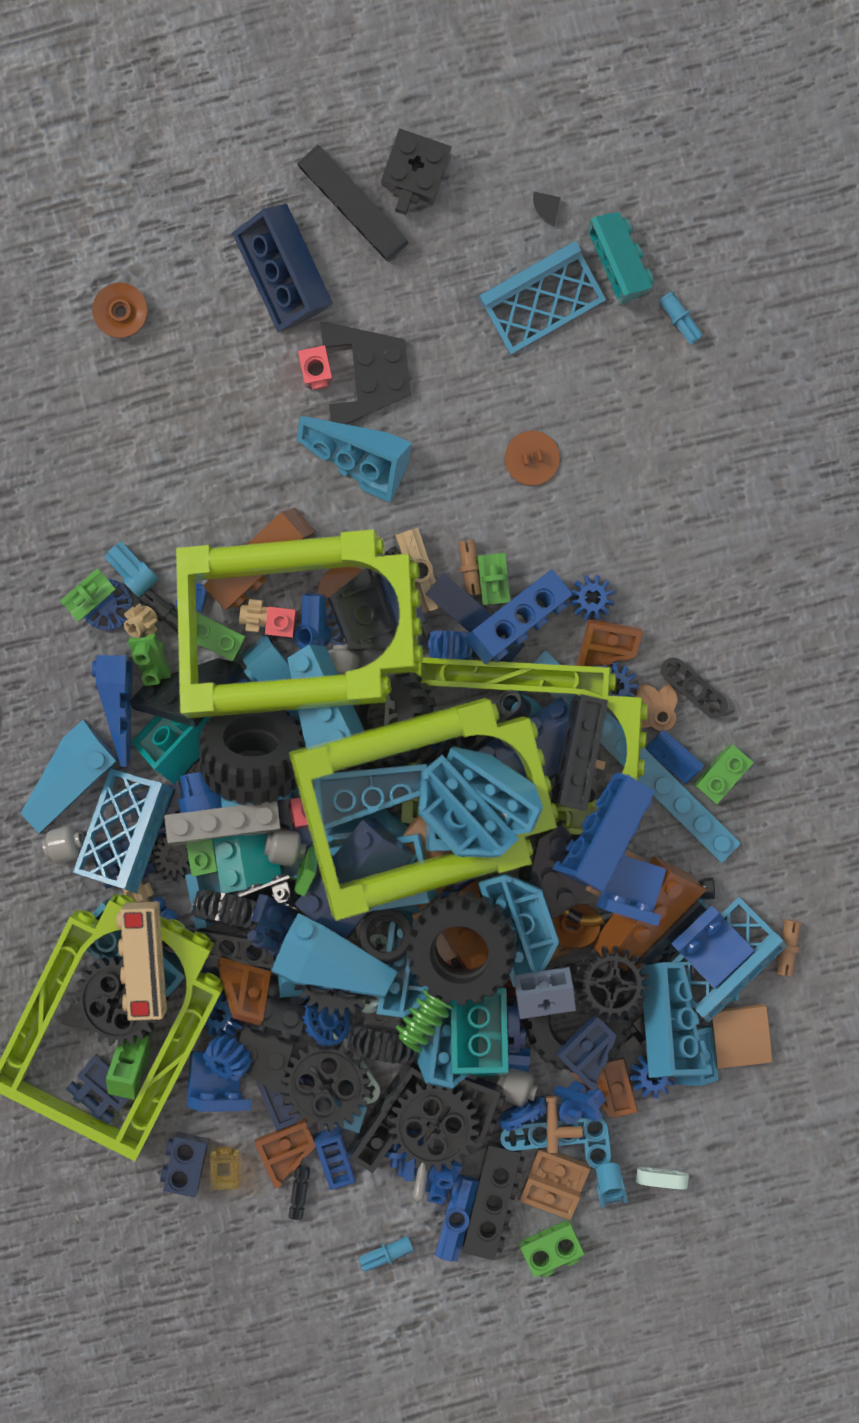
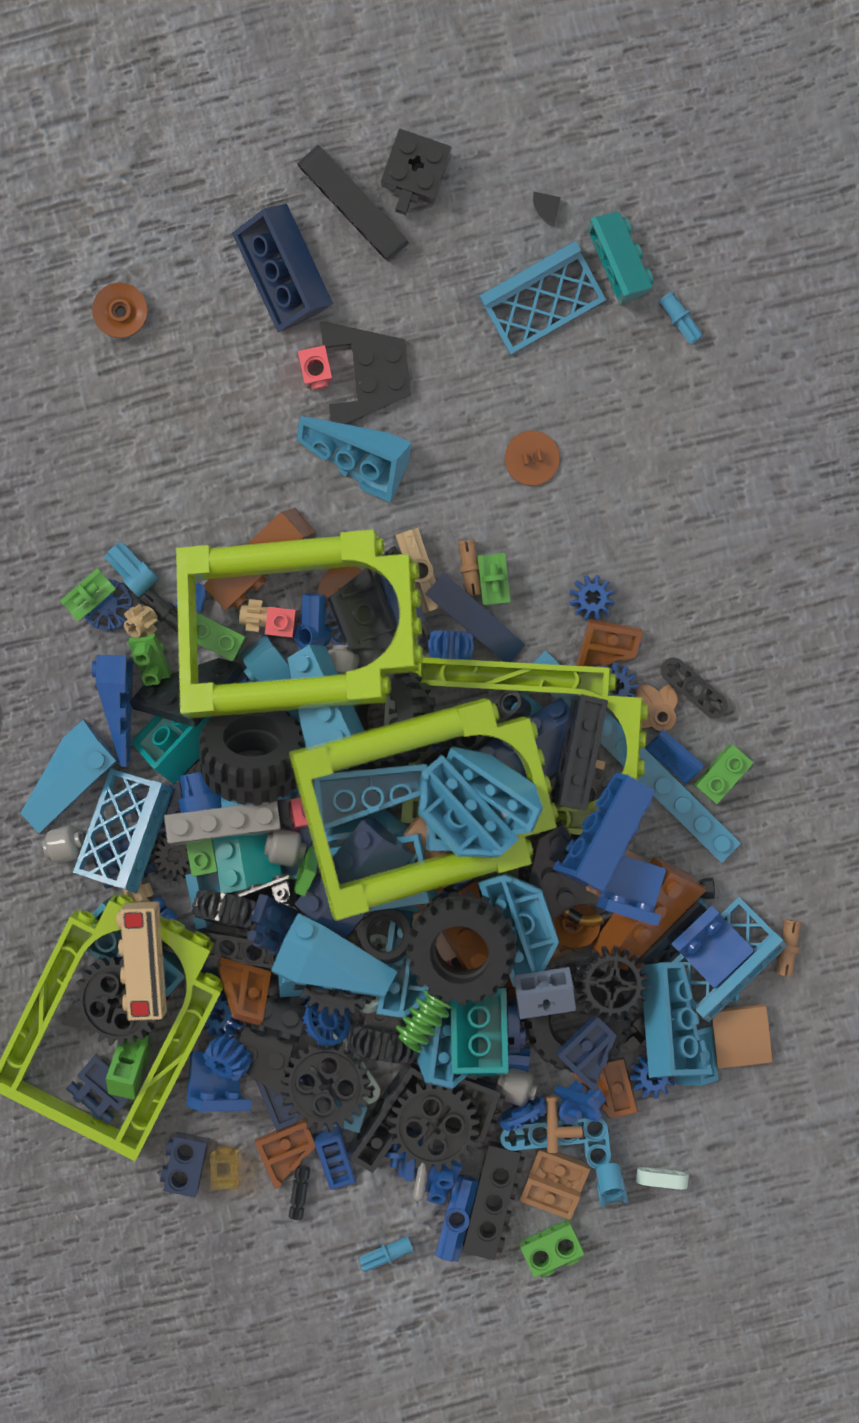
(548, 589): blue brick -> none

